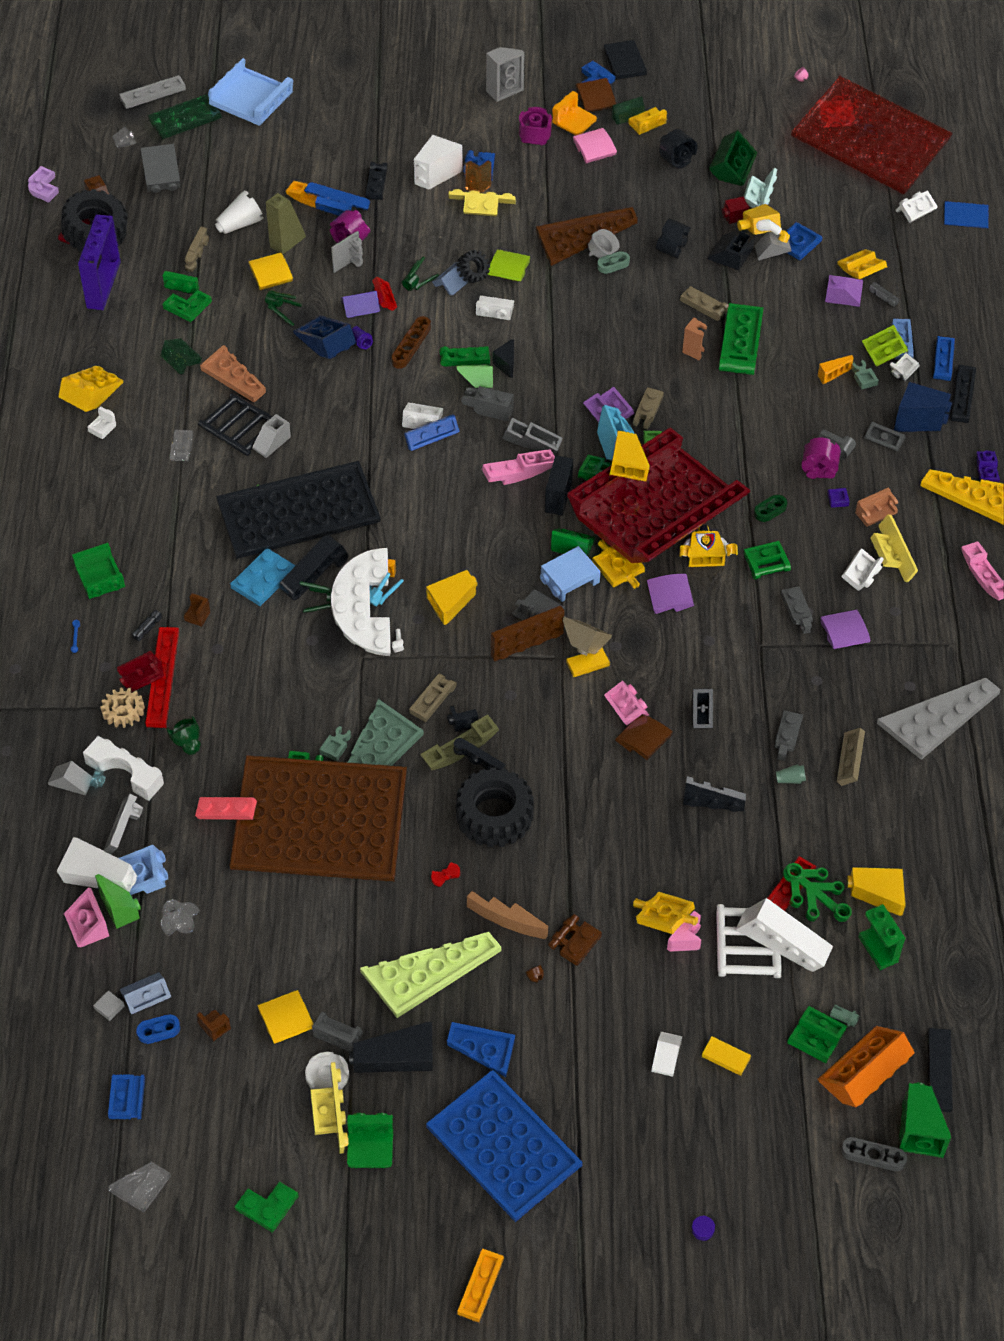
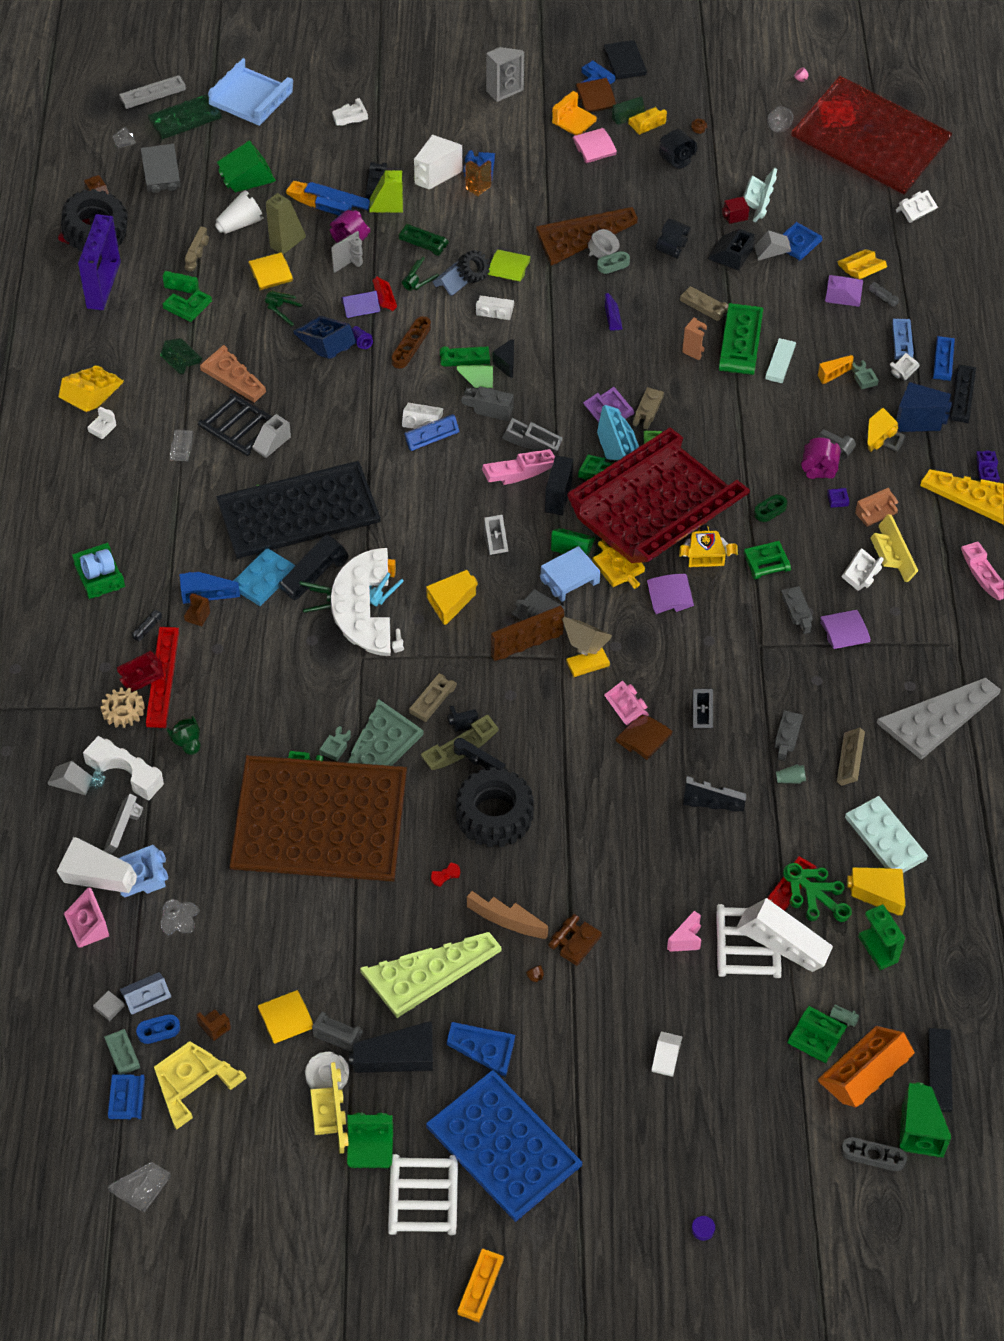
(40, 186): lavender plate -> none
(76, 624): blue hinge -> none
(95, 564): none -> light blue wheel
(117, 902): bright green slope -> none
(122, 1052): none -> sand green plate
(187, 1071): none -> light yellow wing
(207, 586): none -> blue slope
(226, 808): coral plate -> none
(245, 168): none -> green slope
(267, 1212): green plate -> none
(350, 114): none -> white wing
(388, 193): none -> lime slope
(423, 239): none -> dark green plate
(450, 1205): none -> white bar
(481, 204): light yellow bracket -> none
(495, 534): none -> light grey slope
(535, 126): magenta brick -> none
(612, 313): none -> dark purple slope
(629, 457): yellow slope -> none
(665, 912): yellow plate -> none
(699, 126): none -> reddish brown plate
(726, 1056): yellow tile -> none
(733, 159): dark green slope -> none
(763, 220): yellow torso -> none
(780, 119): none -> clear hair
(780, 360): none -> light aqua tile
(880, 428): none -> yellow slope
(885, 345): lime slope -> none
(886, 835): none -> light aqua plate
(966, 214): blue window -> none

